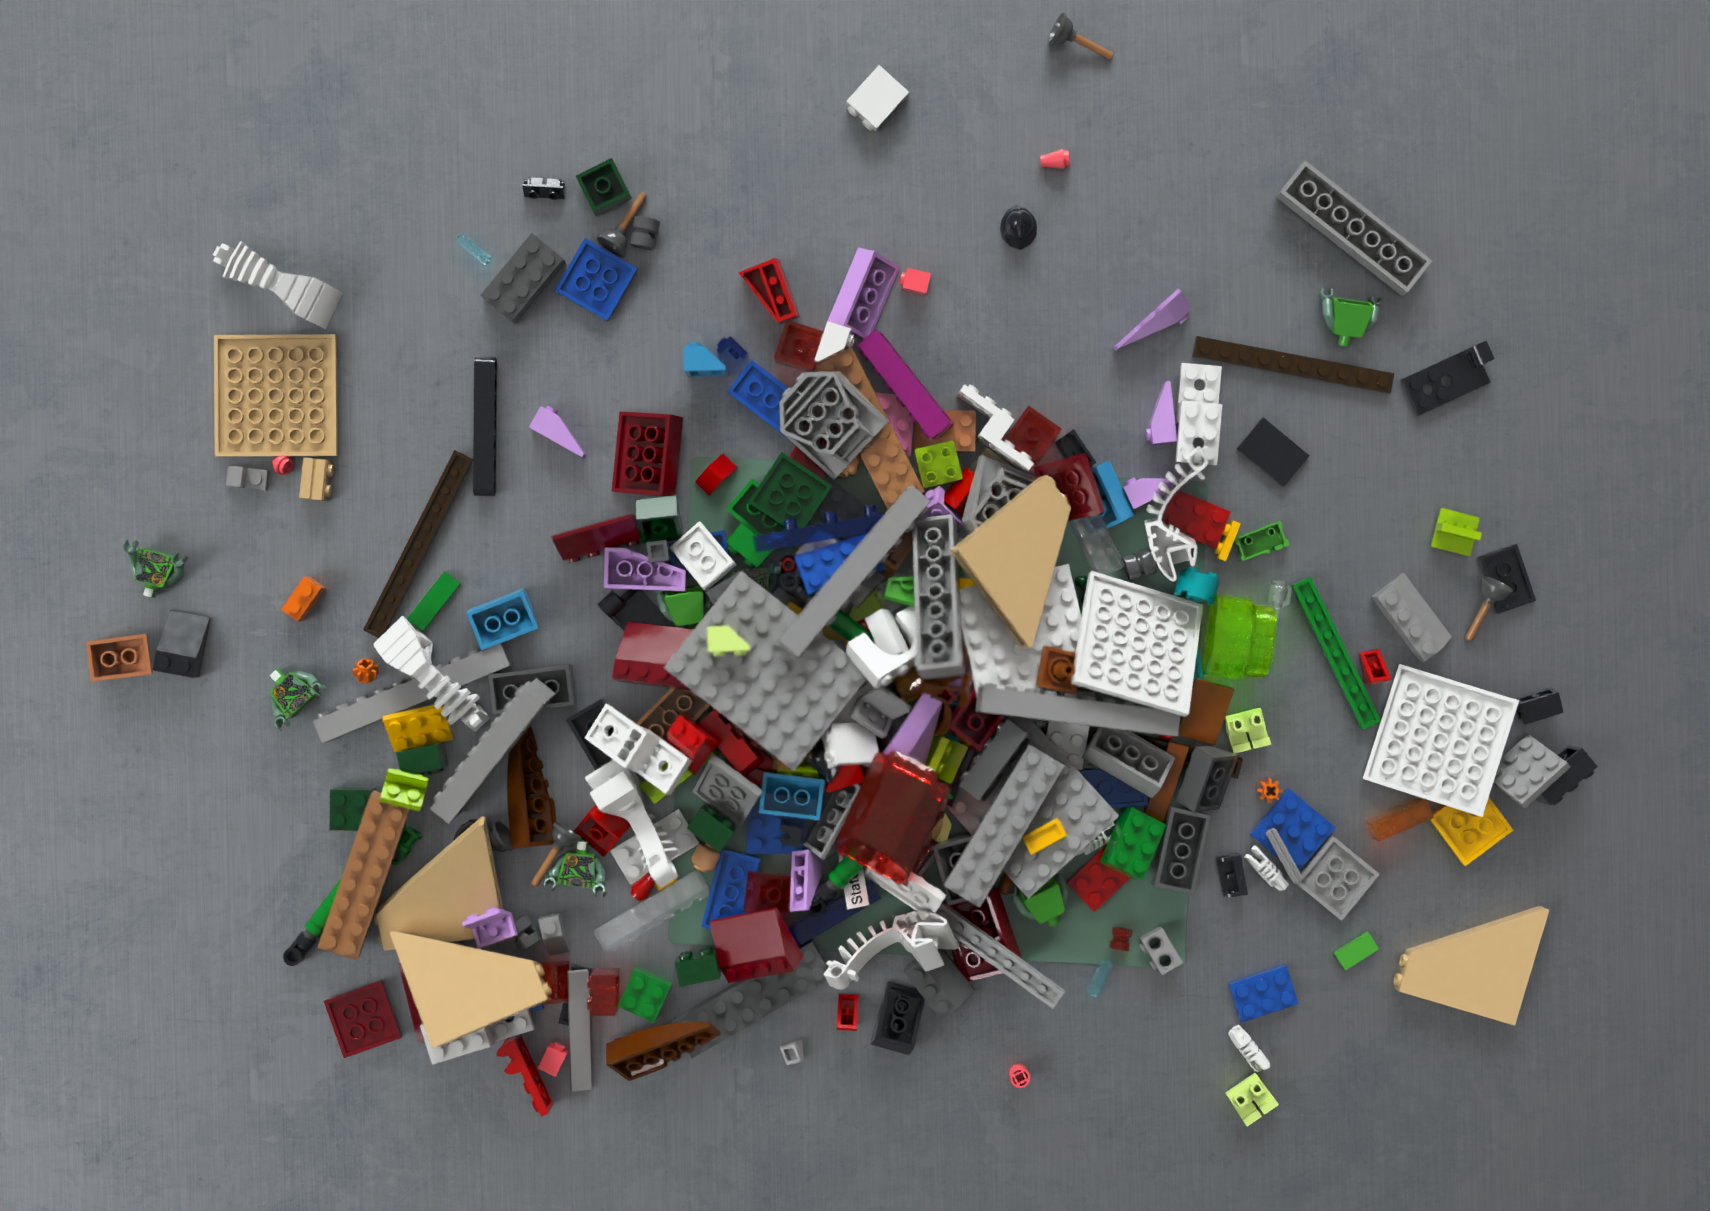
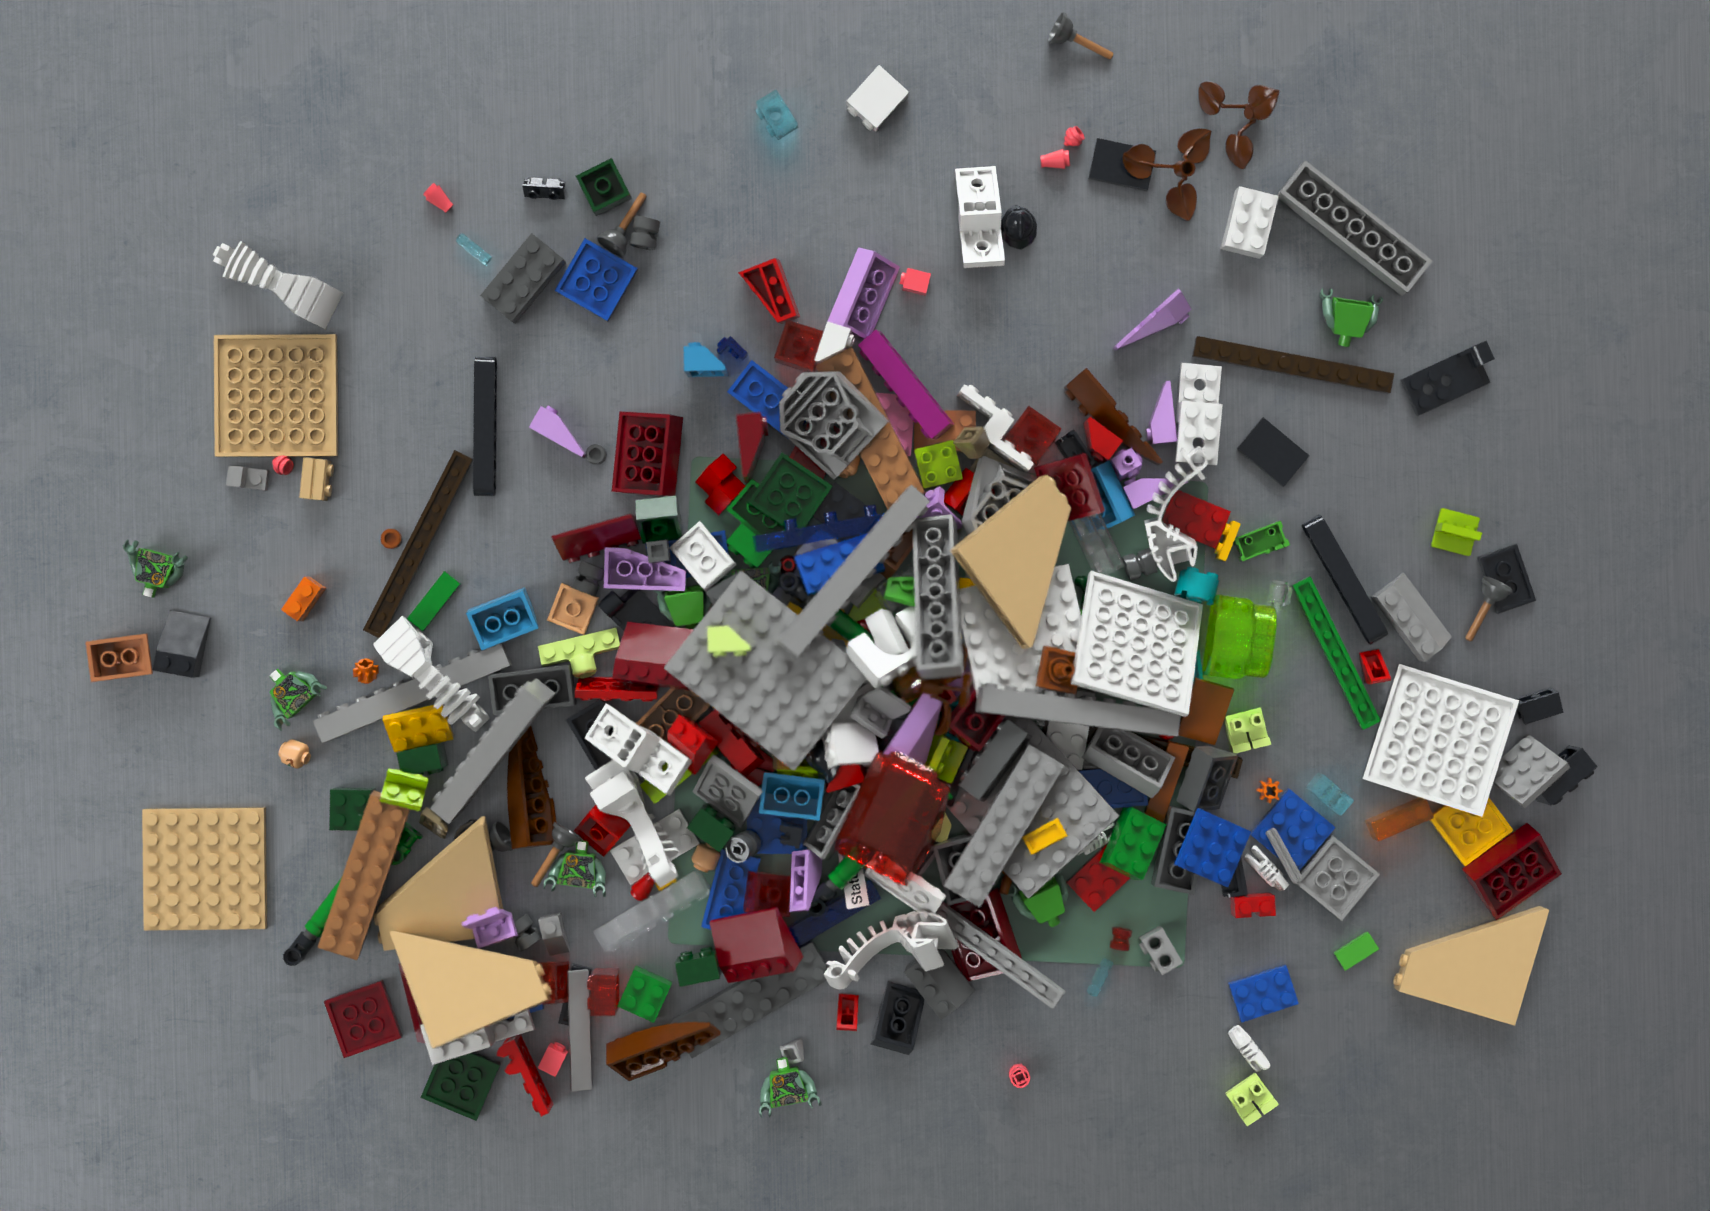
(204, 868): none -> tan plate
(294, 753): none -> light nougat head
(391, 538): none -> dark orange tile
(433, 823): none -> dark tan plate
(437, 197): none -> coral cone
(461, 1084): none -> dark green plate
(573, 609): none -> light nougat tile
(580, 651): none -> yellowish green plate
(588, 578): none -> dark grey wheel
(596, 454): none -> dark grey tile
(609, 689): none -> red plate
(724, 494): none -> red slope
(743, 846): none -> dark grey wheel
(751, 434): none -> dark red slope
(774, 103): none -> clear light blue brick
(787, 1087): none -> torso
(972, 442): none -> dark tan slope
(979, 217): none -> white bracket
(1073, 137): none -> coral plate
(1099, 405): none -> reddish brown wedge
(1100, 440): none -> red slope
(1109, 167): none -> black tile
(1126, 463): none -> lavender brick
(1195, 147): none -> reddish brown plant
(1212, 847): none -> blue plate
(1249, 222): none -> white brick
(1261, 105): none -> reddish brown plant
(1261, 903): none -> red brick
(1329, 794): none -> clear light blue brick
(1344, 579): none -> black beam
(1512, 870): none -> dark red slope

